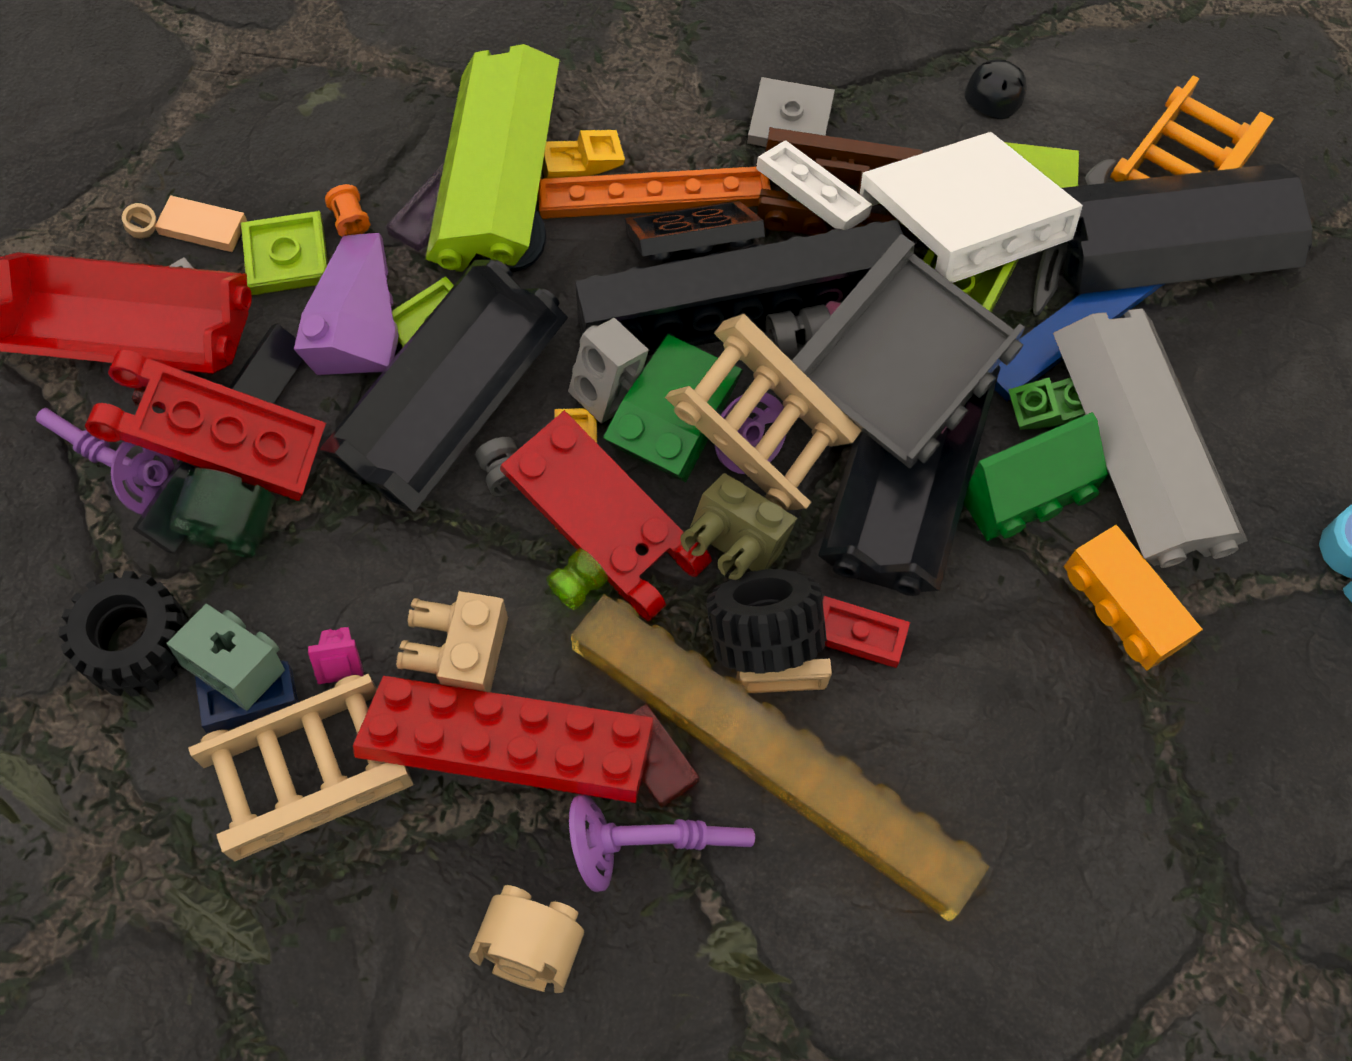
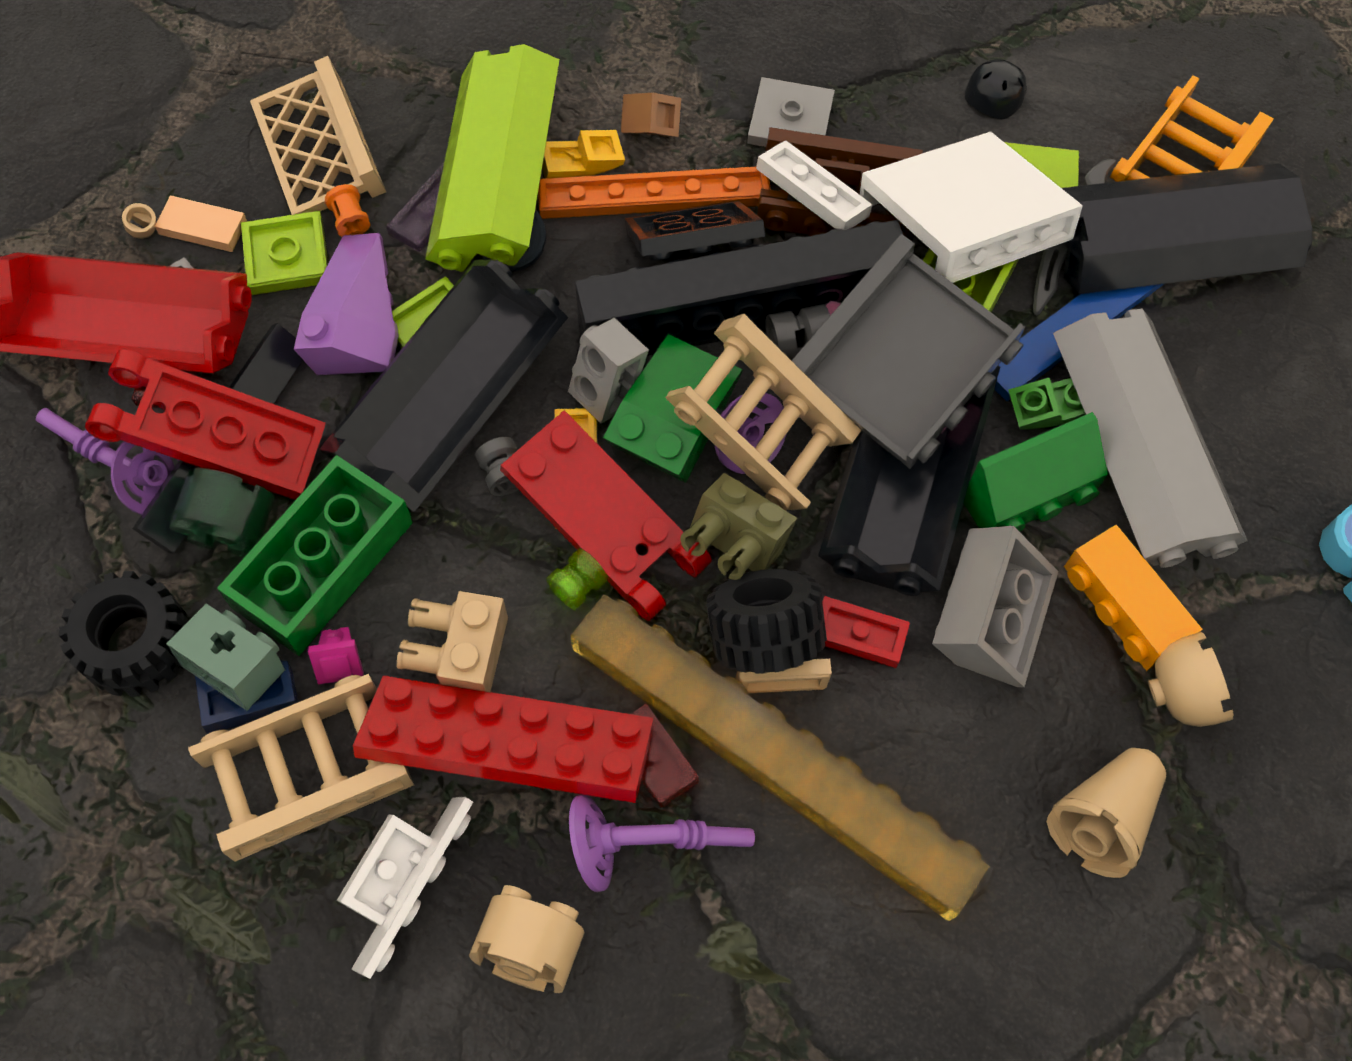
(316, 554): none -> green brick
(342, 121): none -> tan fence
(394, 875): none -> white bracket
(651, 114): none -> medium nougat panel
(996, 605): none -> light grey slope
(1110, 813): none -> tan cone
(1190, 683): none -> tan cylinder

